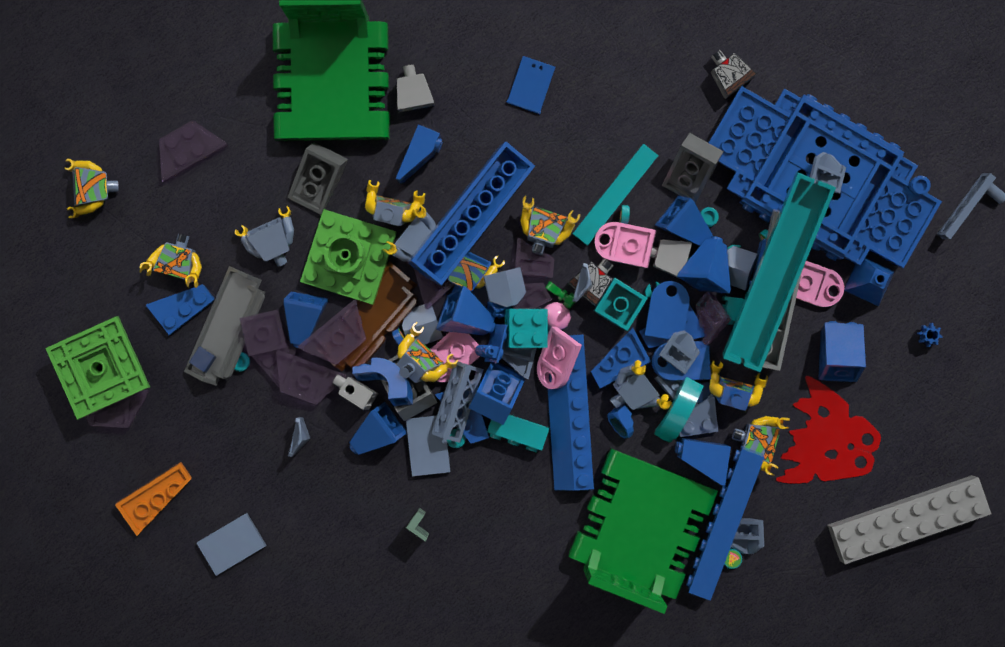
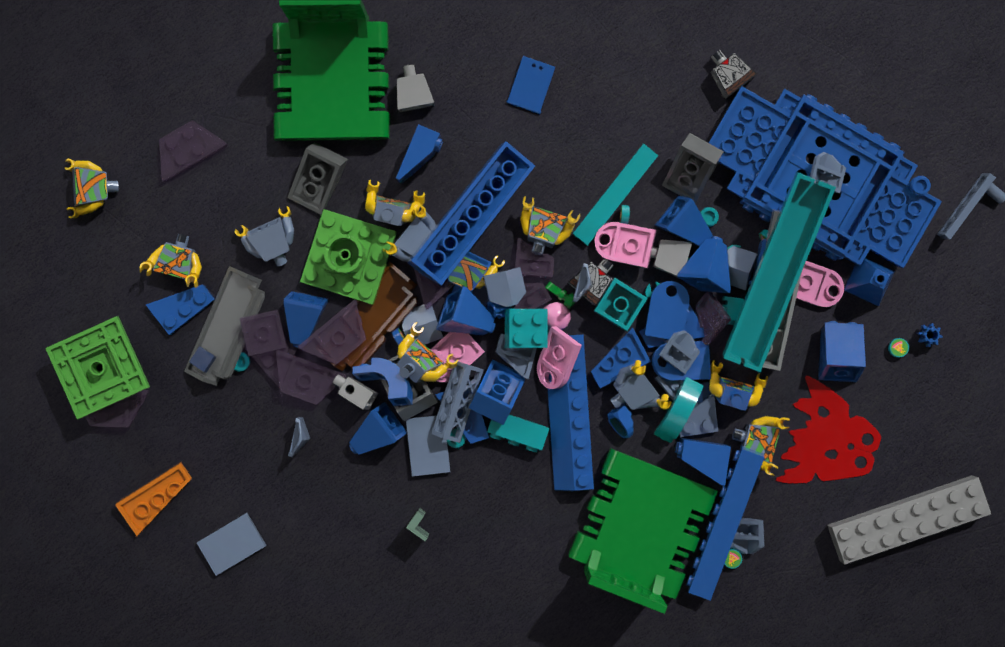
(493, 351): blue hinge -> none
(898, 347): none -> tile

